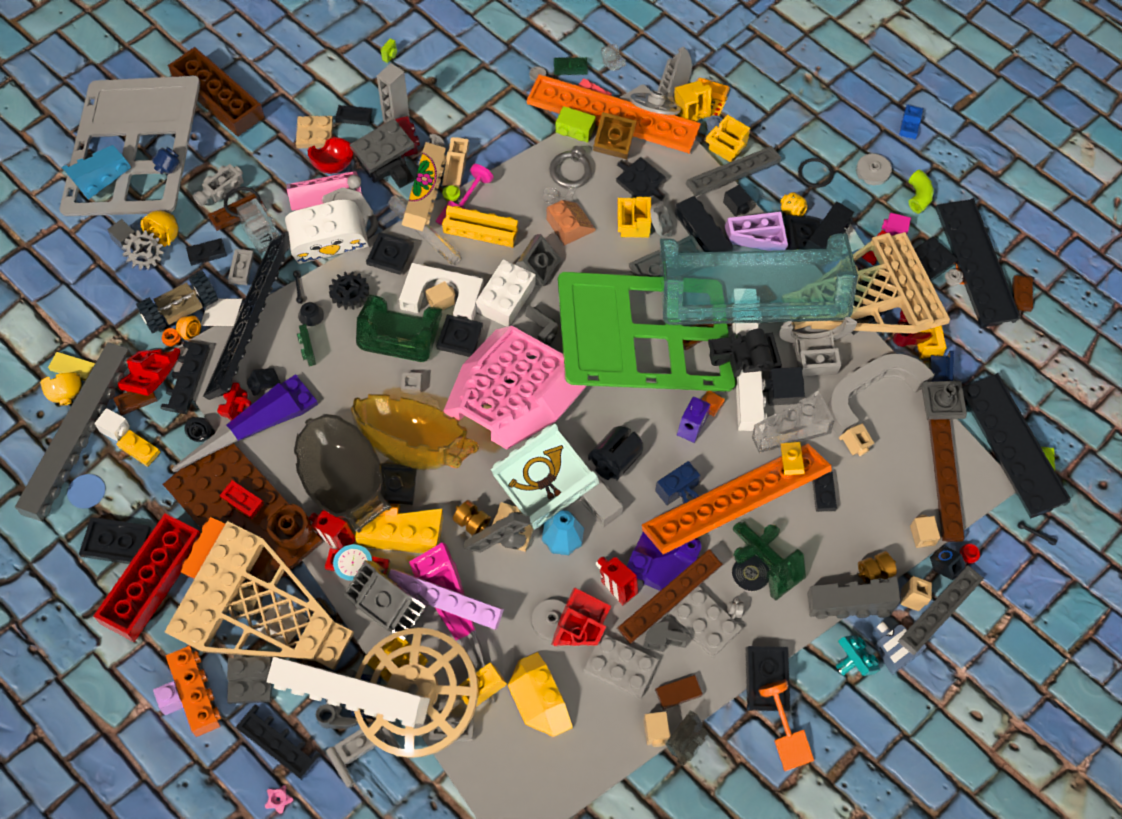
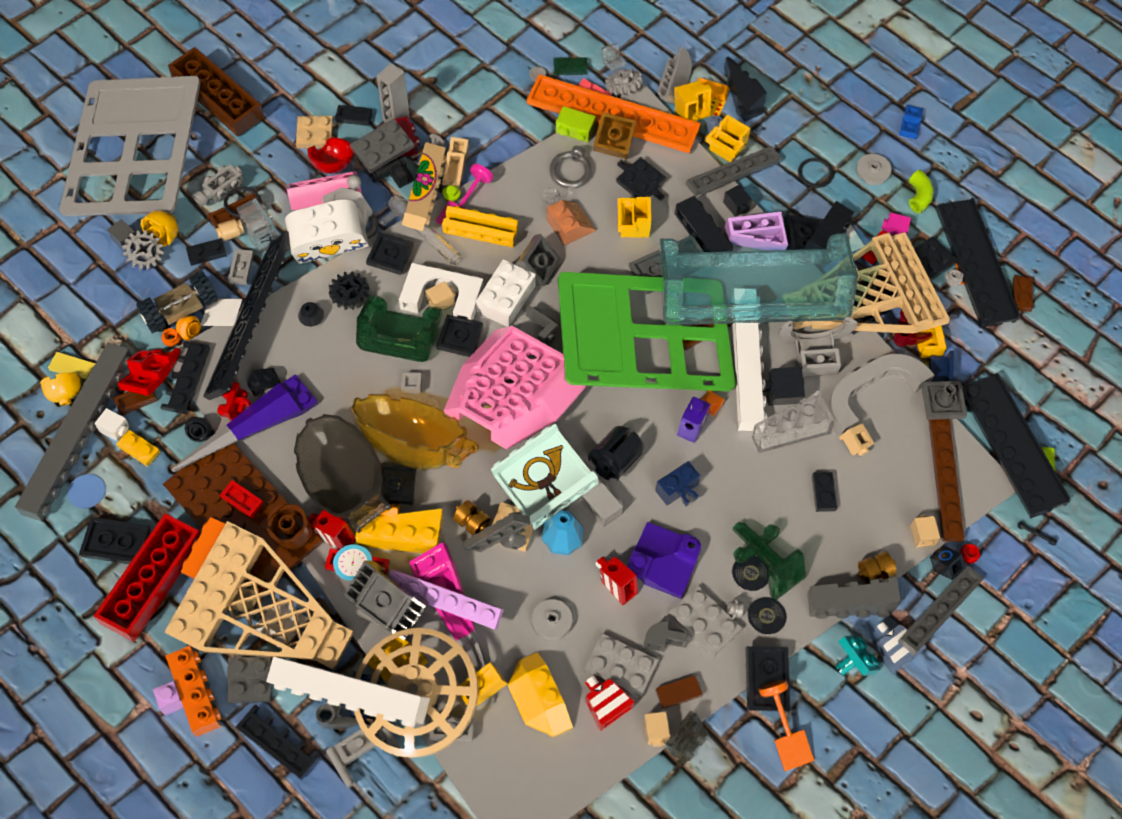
(97, 171): dark azure wedge -> none
(165, 160): dark blue head -> none
(229, 229): none -> tan brick
(284, 799): bright pink plate -> none
(297, 275): black hinge -> none
(307, 352): clear green plate -> none
(389, 50): lime plate -> none
(581, 621): red slope -> none
(606, 701): none -> red torso
(624, 81): none -> light grey gear
(655, 103): light grey wheel -> none
(661, 219): light grey plate -> none
(669, 596): reddish brown tile -> none
(731, 501): orange plate -> none
(746, 92): none -> black wedge
(750, 352): black plate -> none
(767, 615): none -> black sticker
(792, 458): yellow plate -> none
(793, 204): yellow head -> none
(916, 593): tan brick -> none

